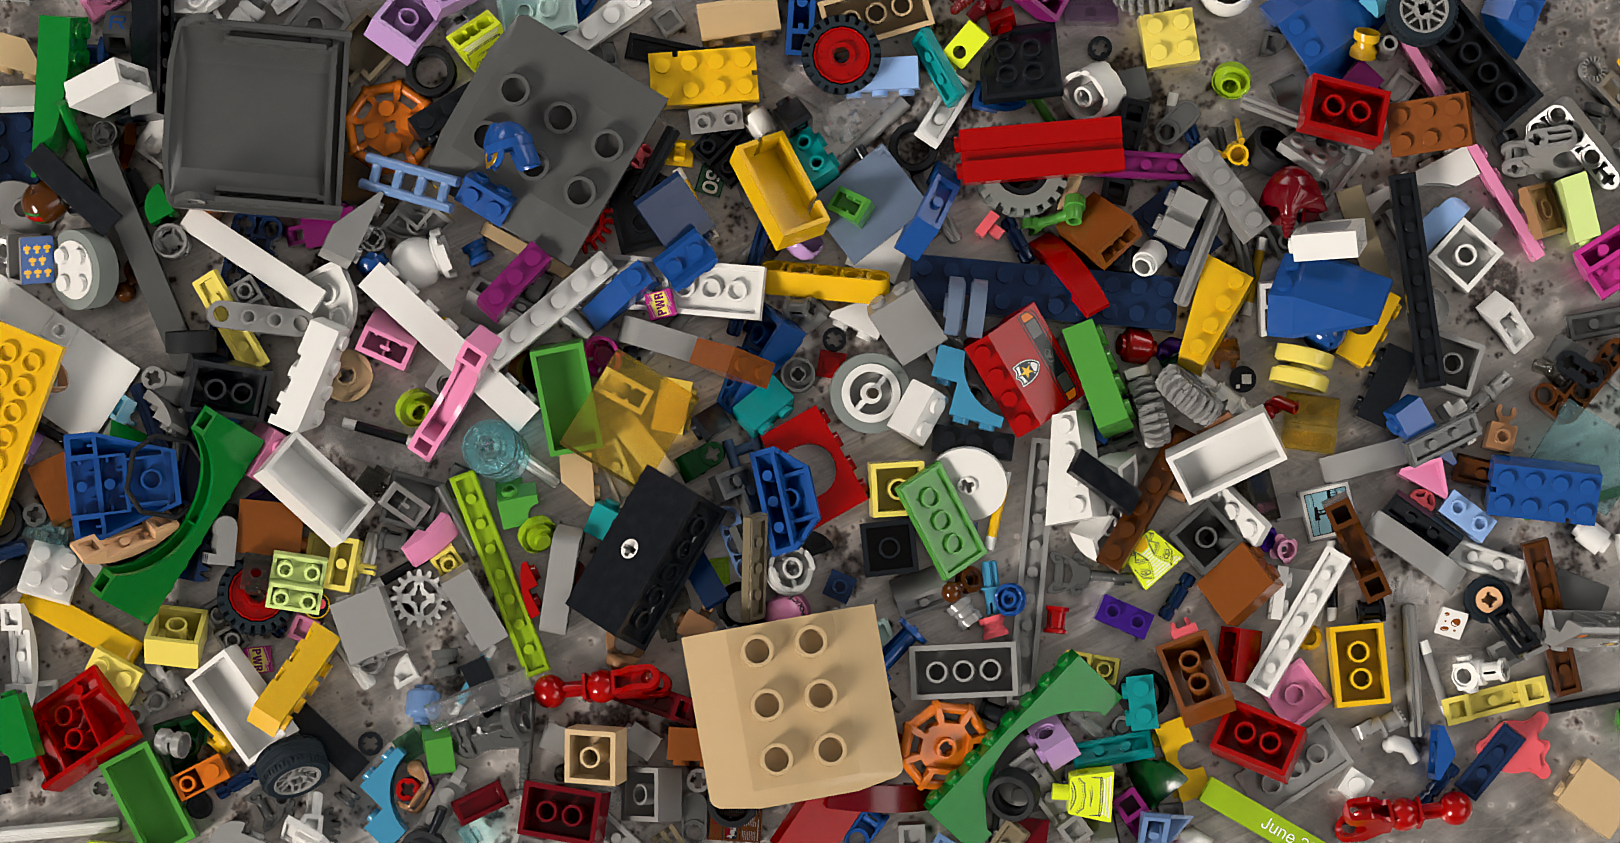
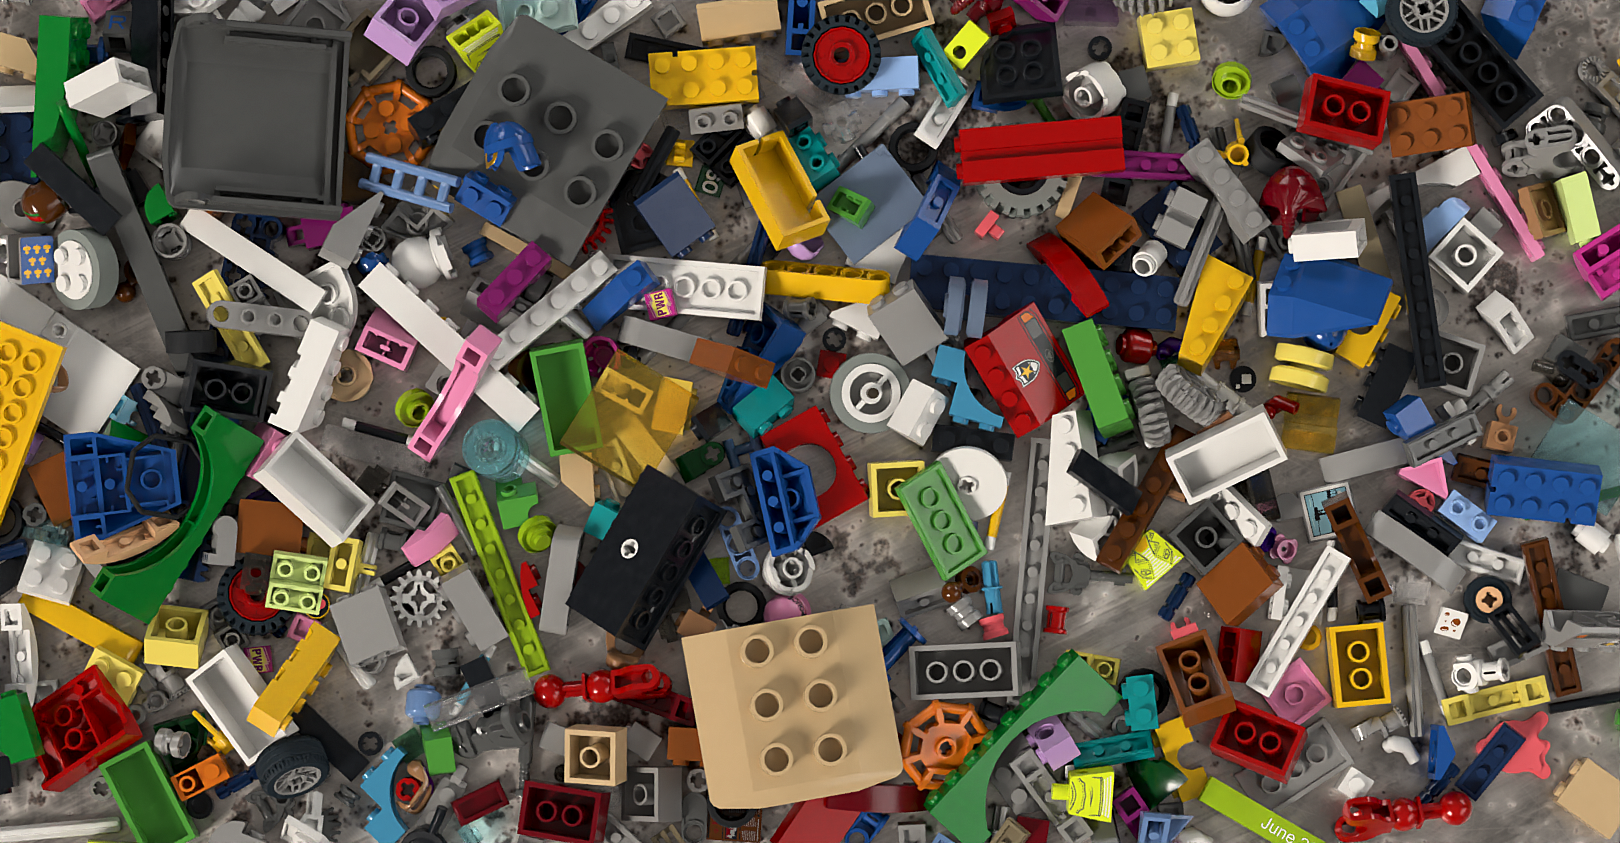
(686, 260): blue bracket -> none
(754, 567): dark tan tile -> none
(839, 586): dark blue brick -> none
(889, 548): black brick -> none
(1003, 596): blue plate -> none
(1003, 808): black tyre -> none
(1017, 240): dark blue axle -> none
(1072, 214): bright green brick -> none
(1123, 616): dark purple brick -> none
(1181, 117): dark grey piece -> none

